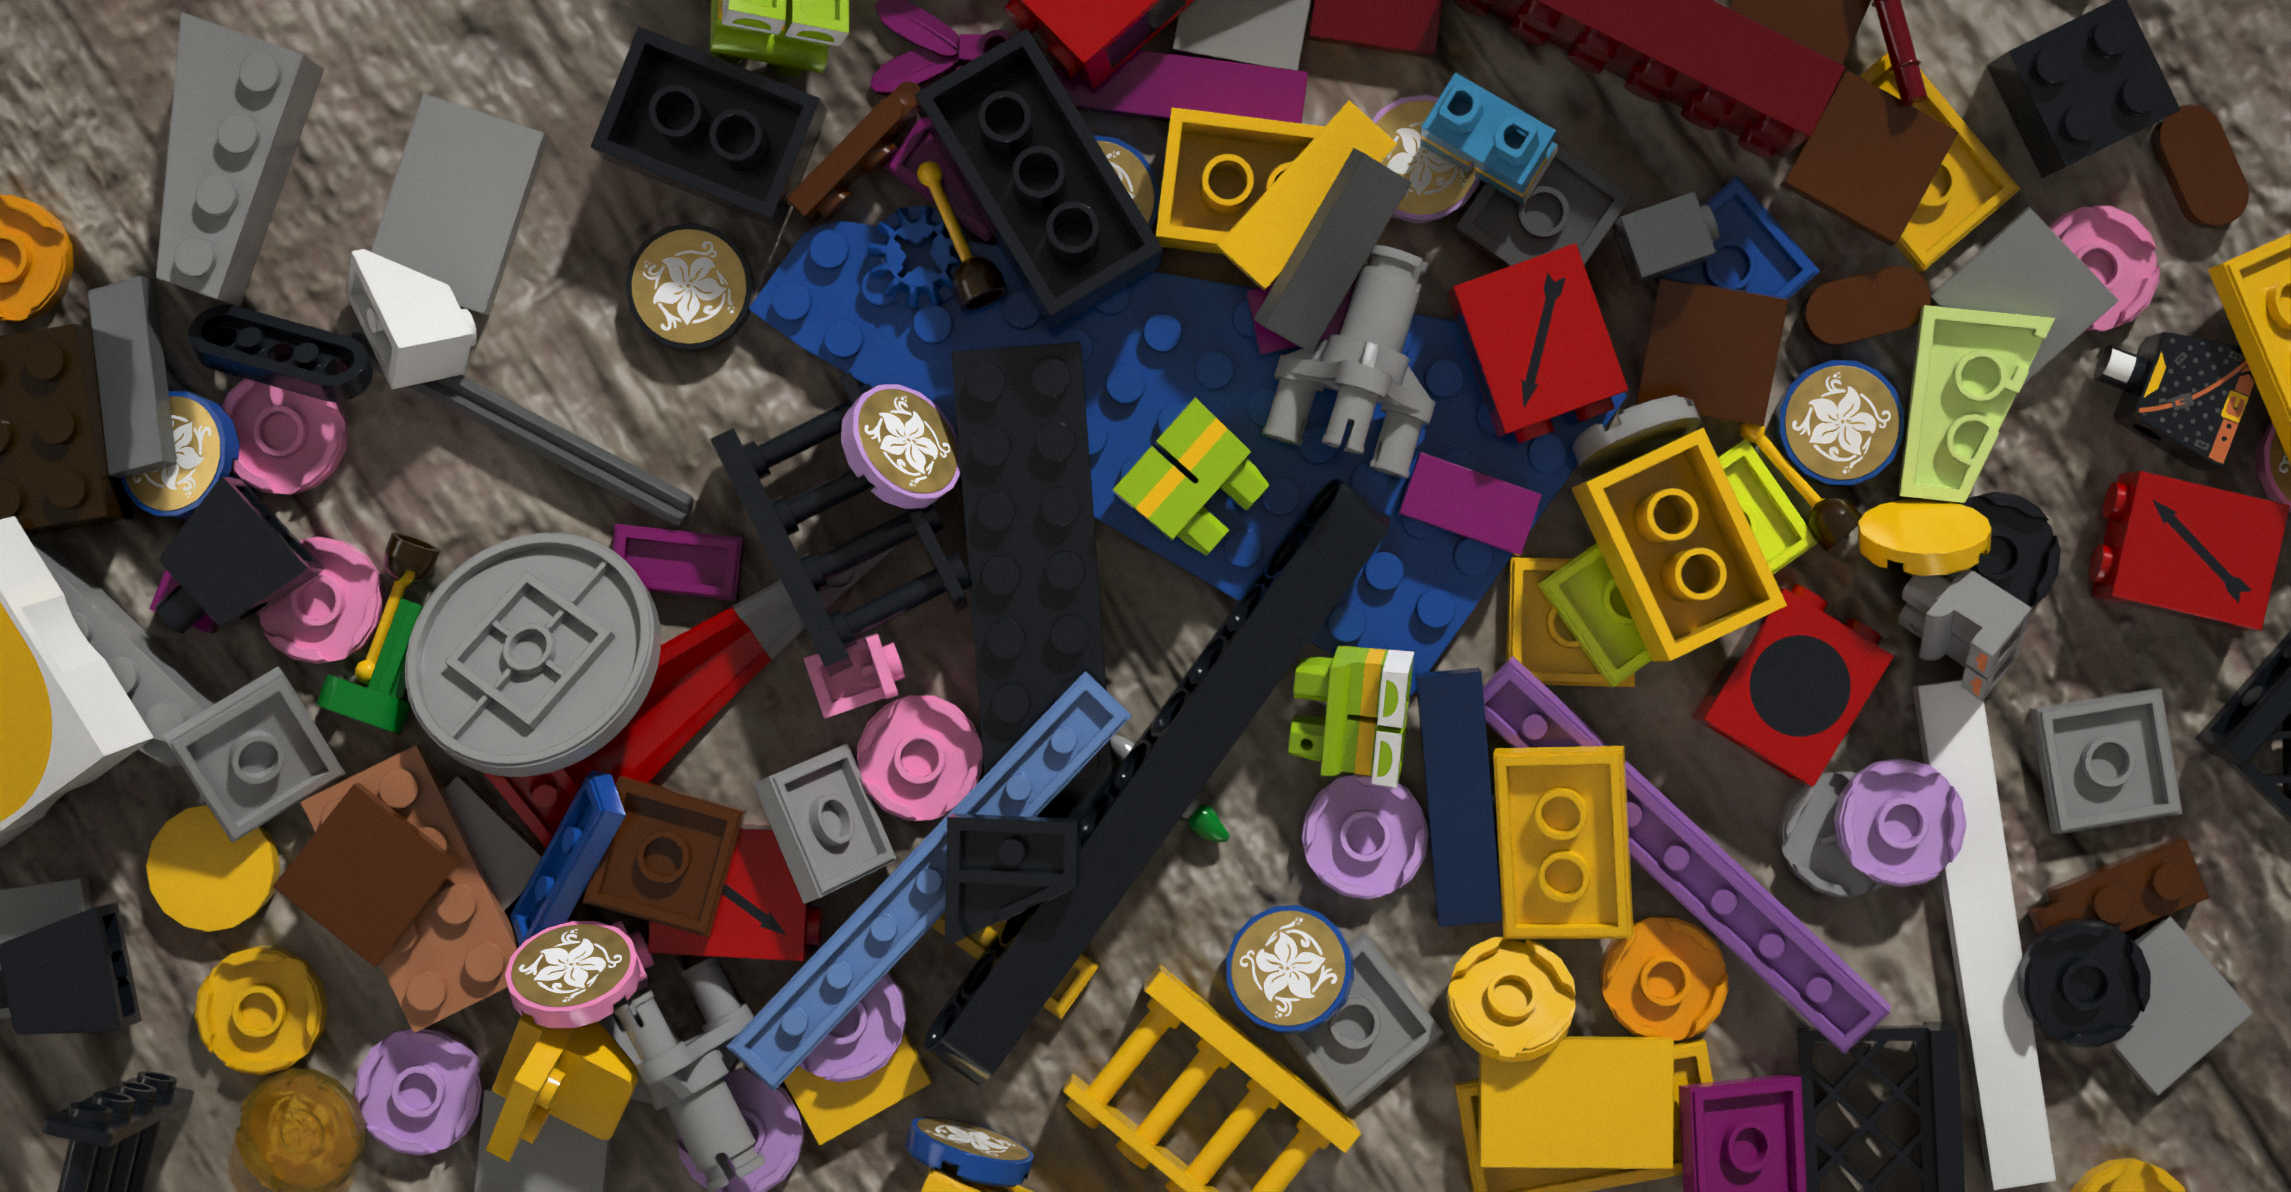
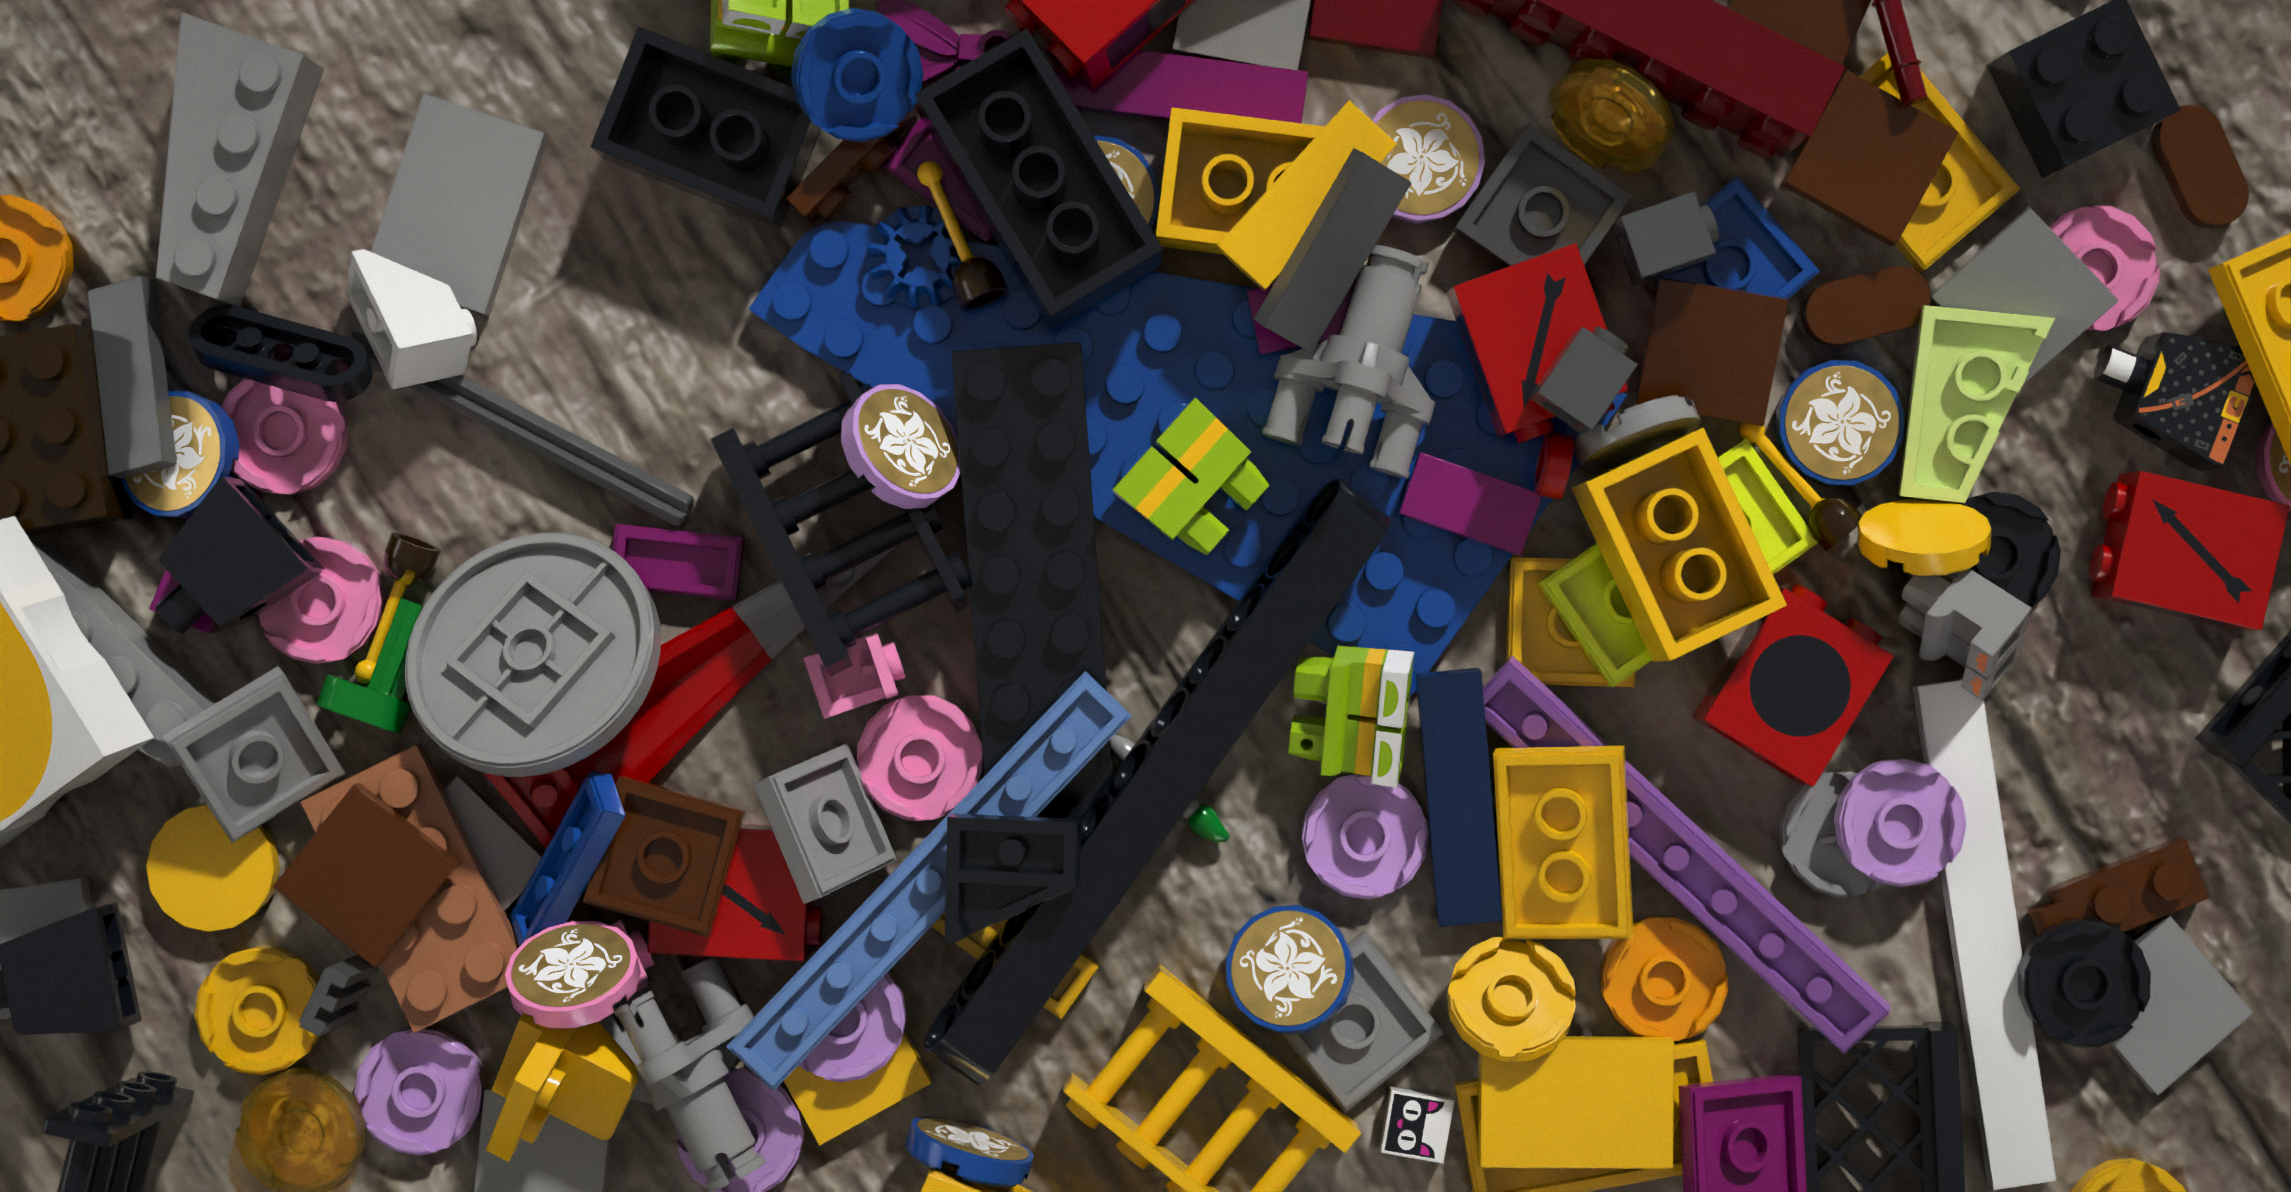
(335, 991): none -> dark grey tile
(690, 287): tile -> none
(856, 74): none -> blue tile
(1416, 1125): none -> tile
(1492, 136): dark azure hips -> none
(1554, 465): none -> red tile
(1584, 378): none -> dark grey brick
(1611, 115): none -> clear yellow tile
(2106, 761): light grey tile -> none

